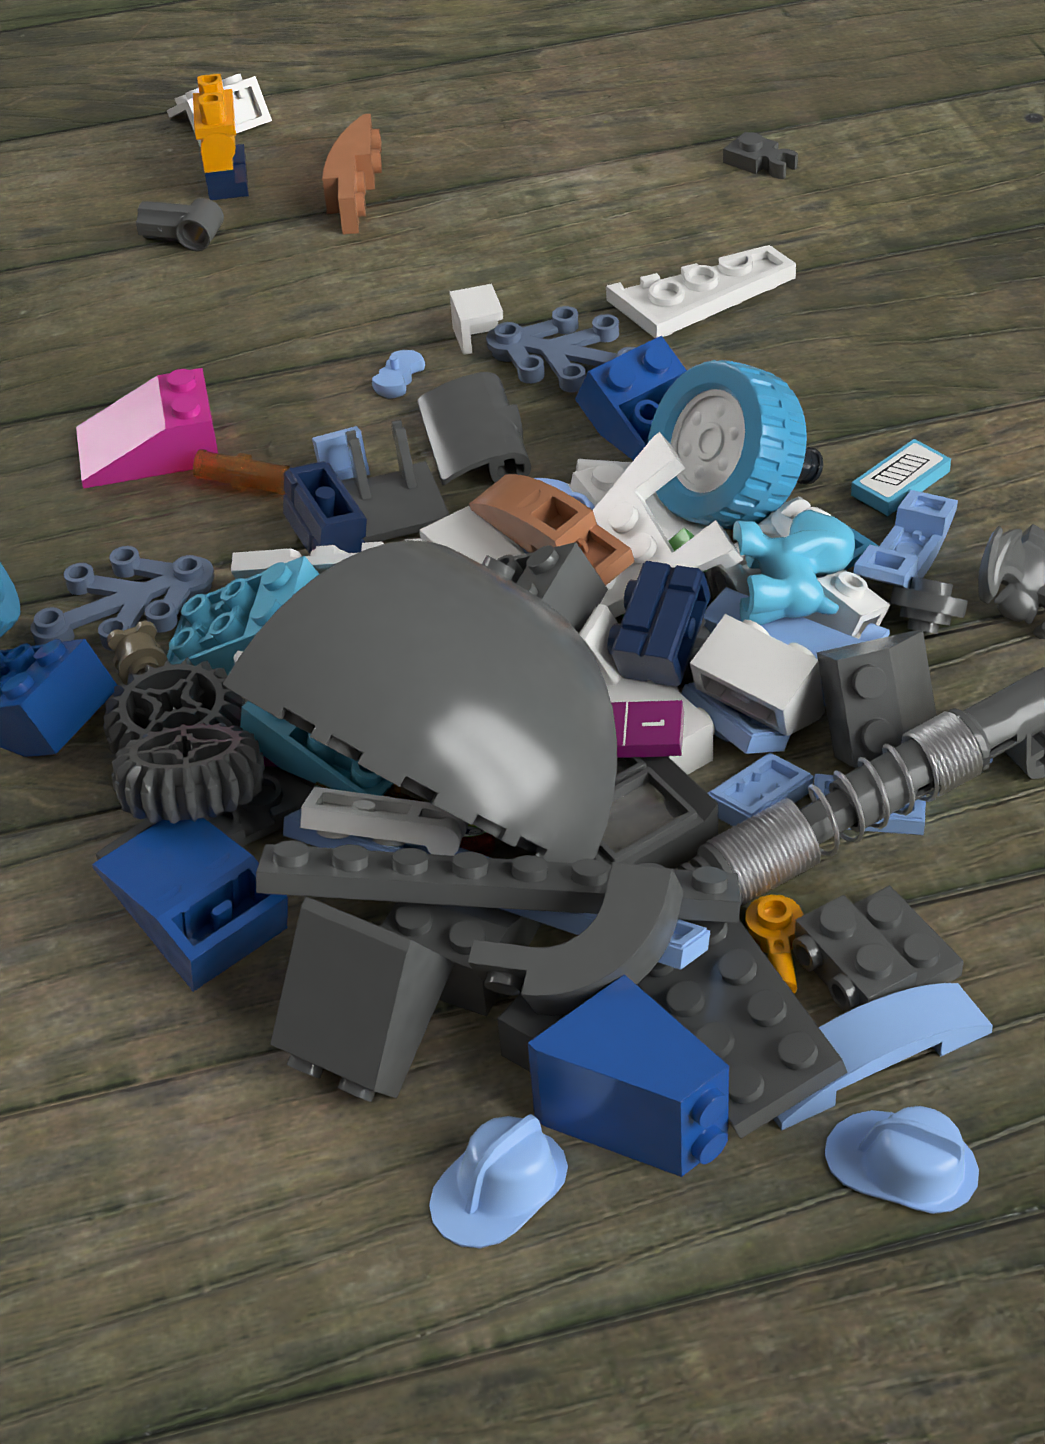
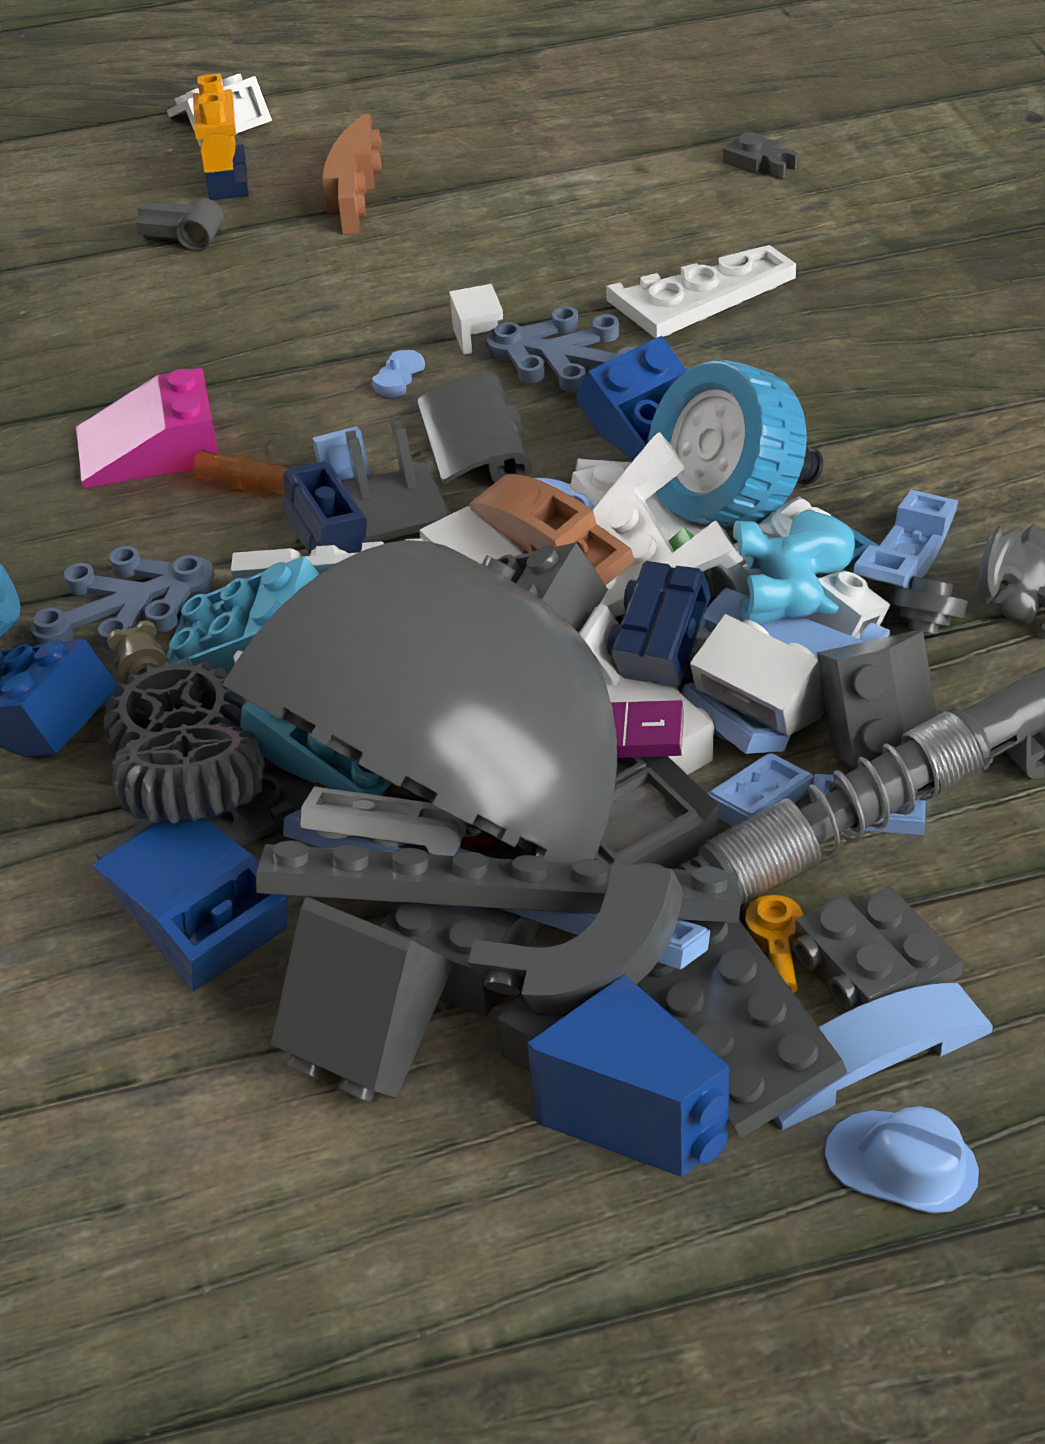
(497, 1182): light blue piece -> none
(907, 469): tile -> none

